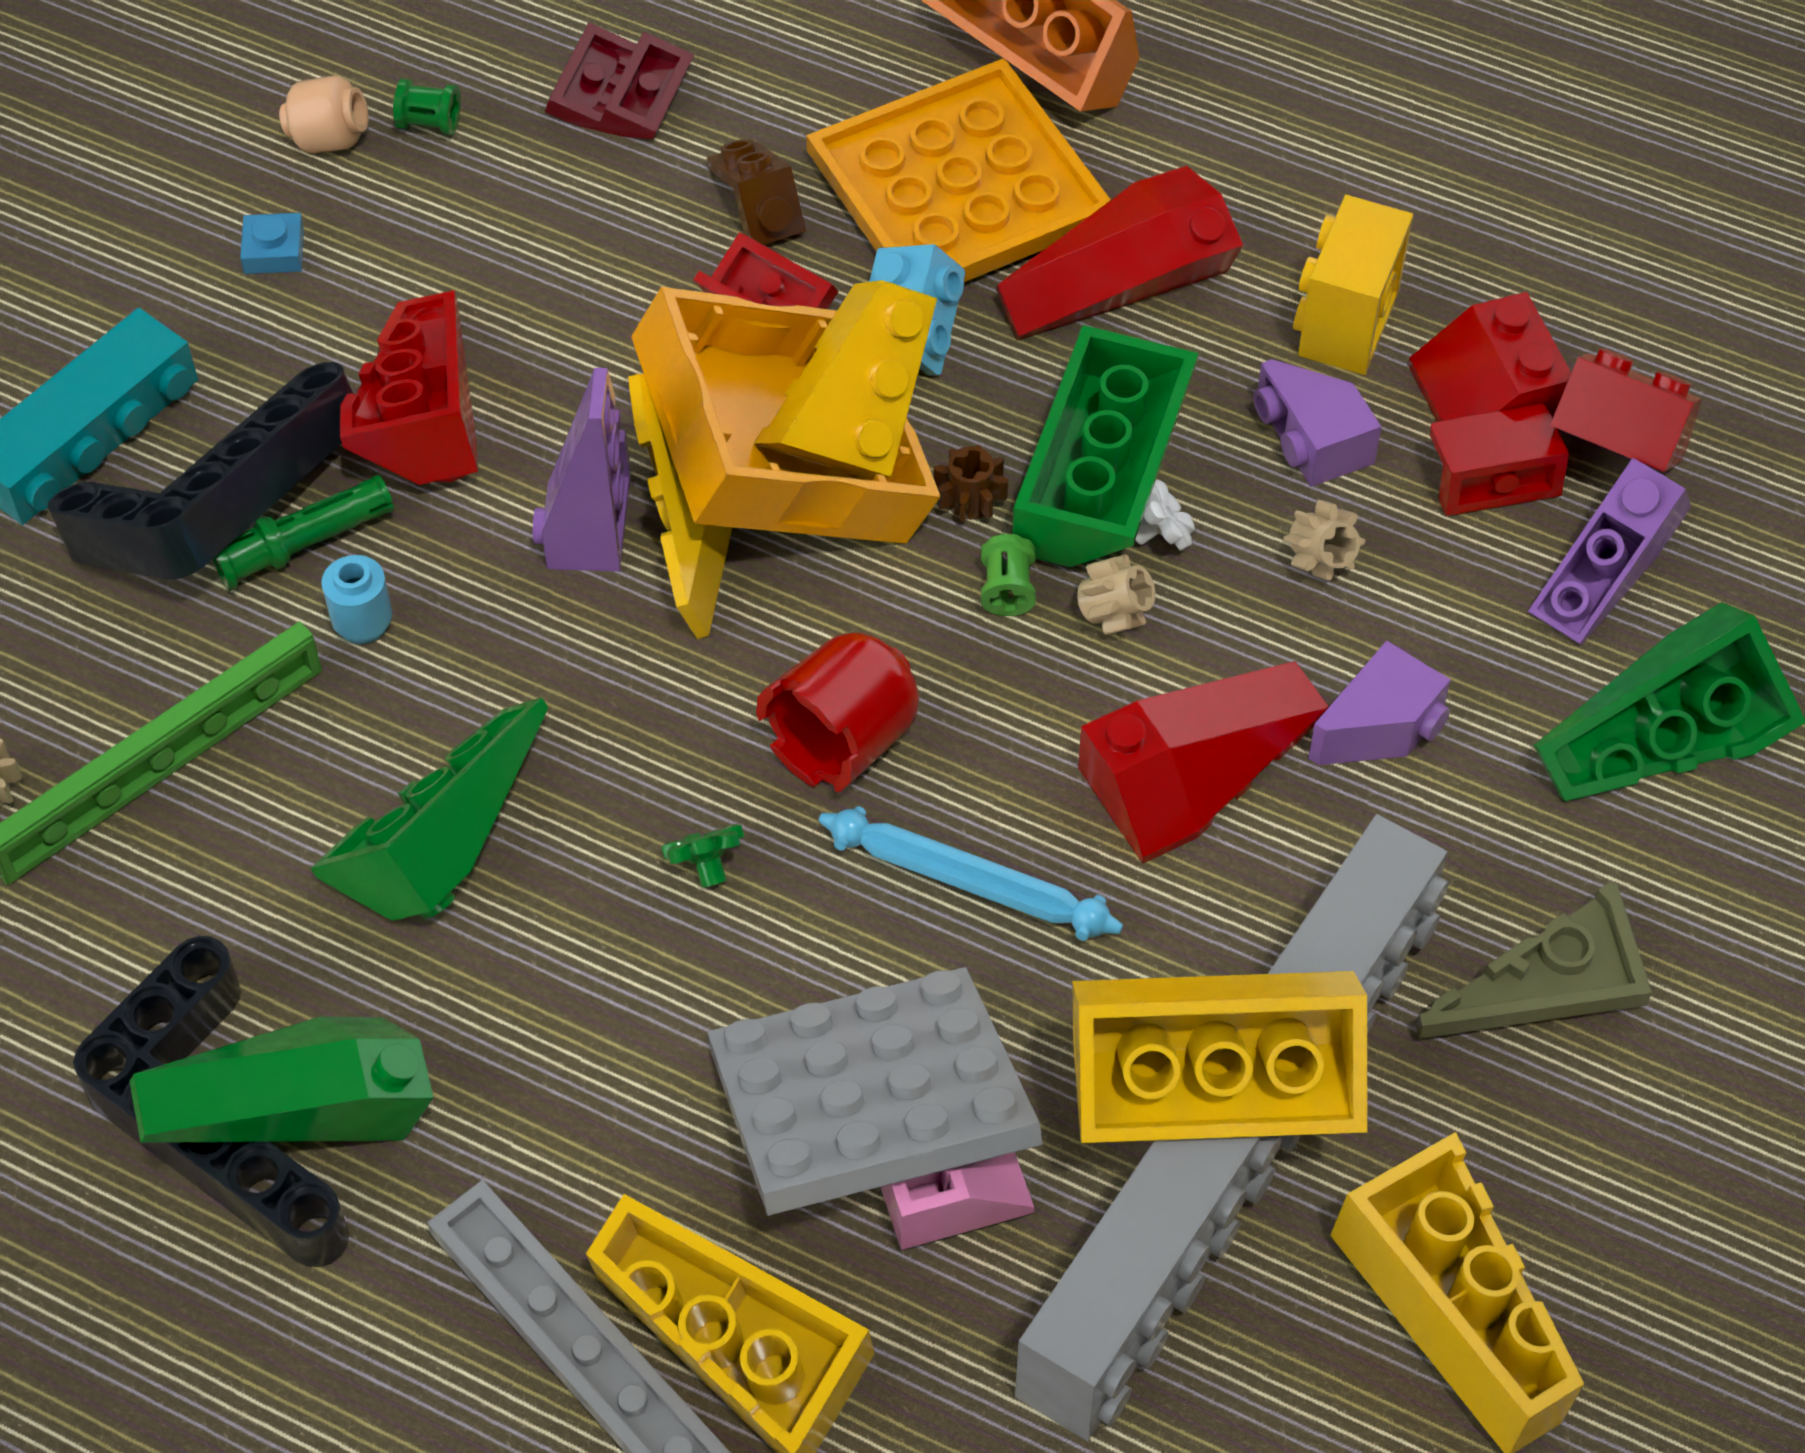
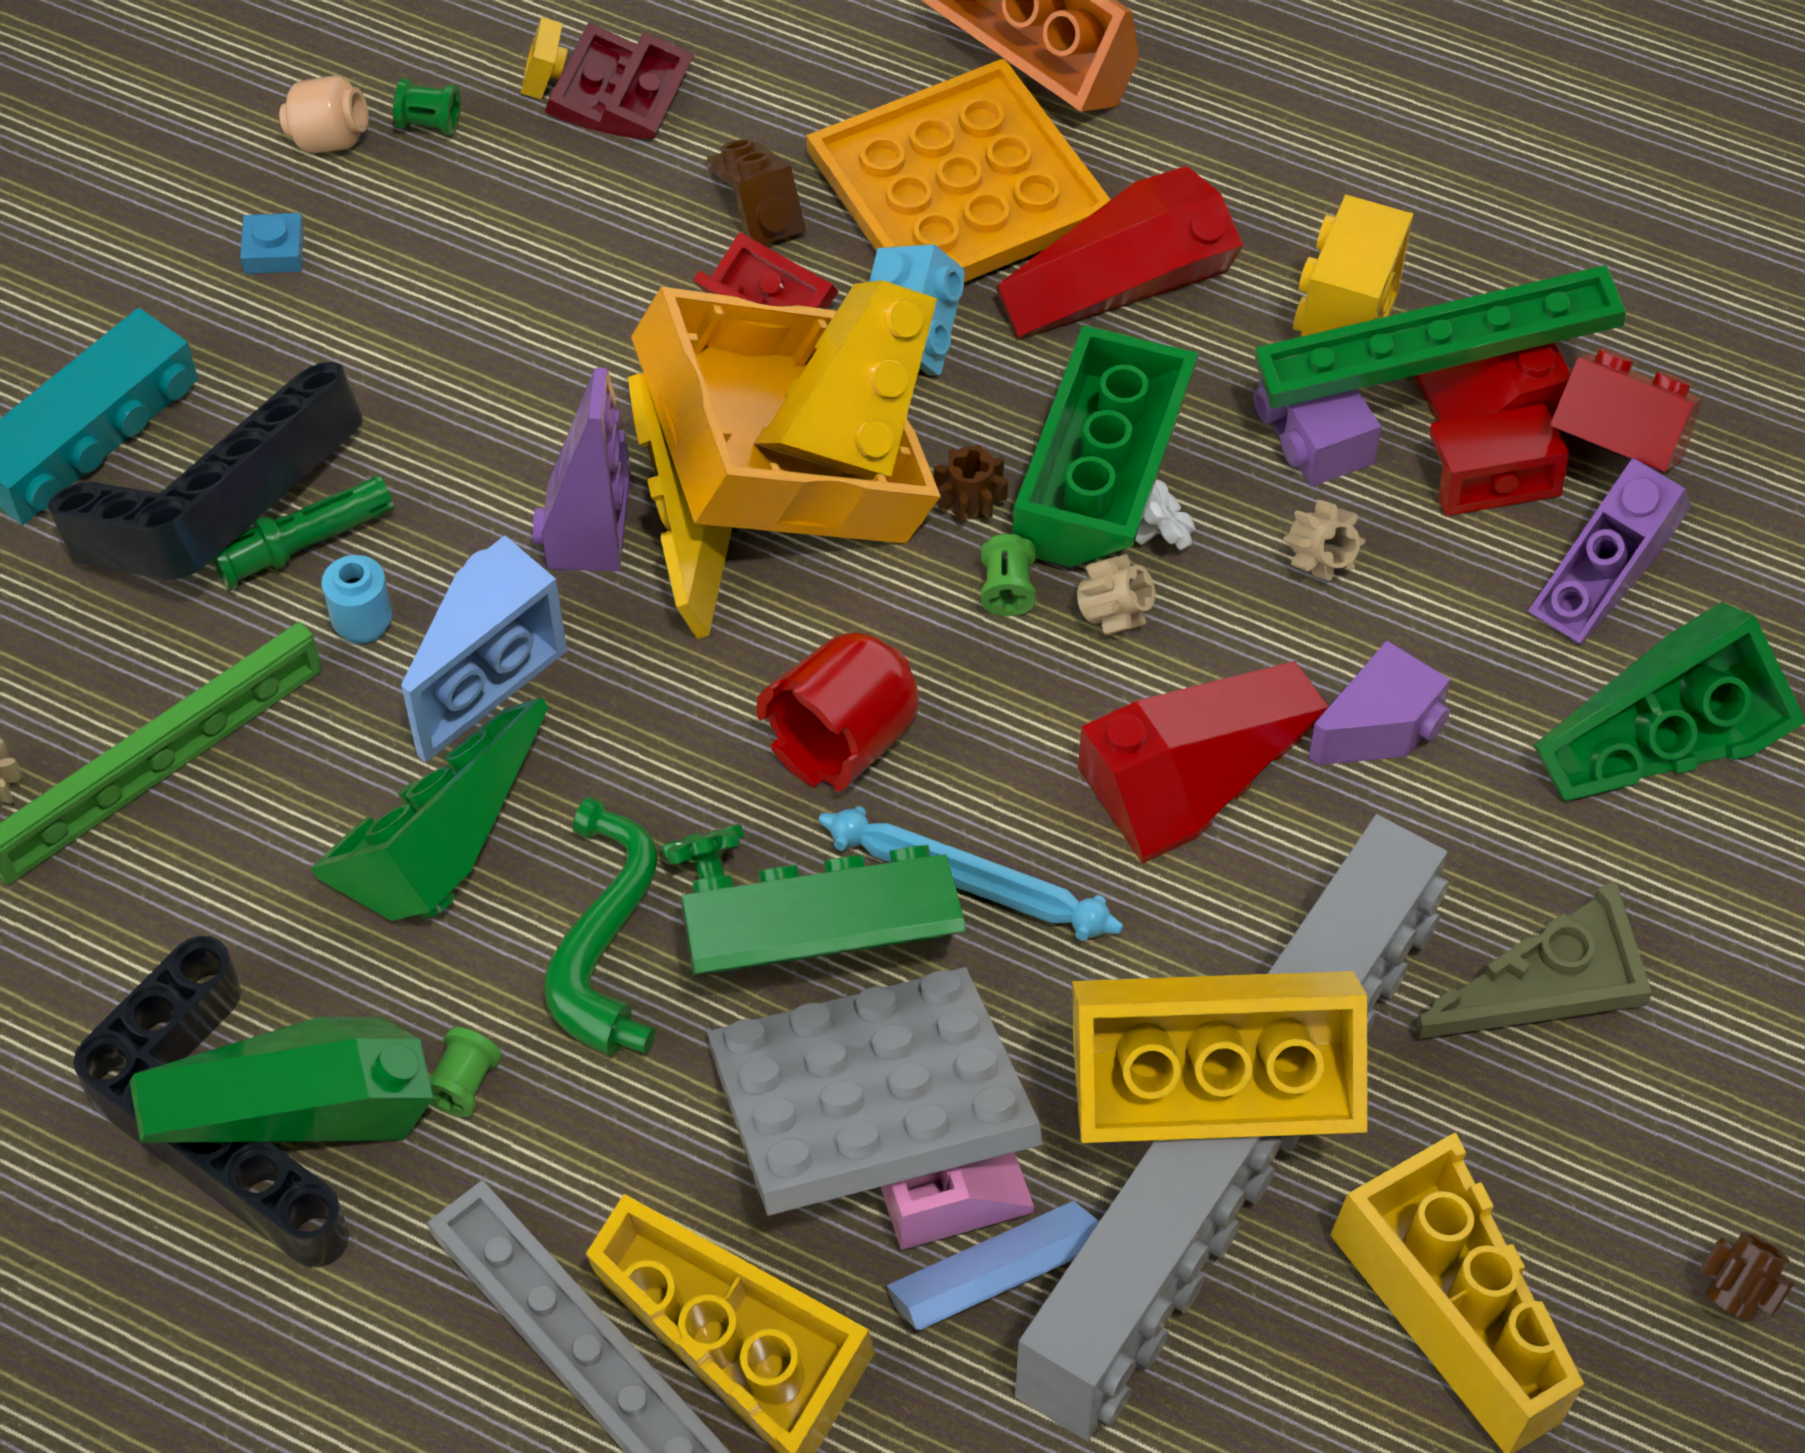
(415, 396): red wedge -> none
(462, 1071): none -> bright green bush
(483, 645): none -> light blue slope
(544, 59): none -> yellow plate
(568, 992): none -> green animal
(822, 912): none -> green slope
(992, 1266): none -> light blue tile
(1439, 336): none -> green plate
(1747, 1276): none -> reddish brown gear

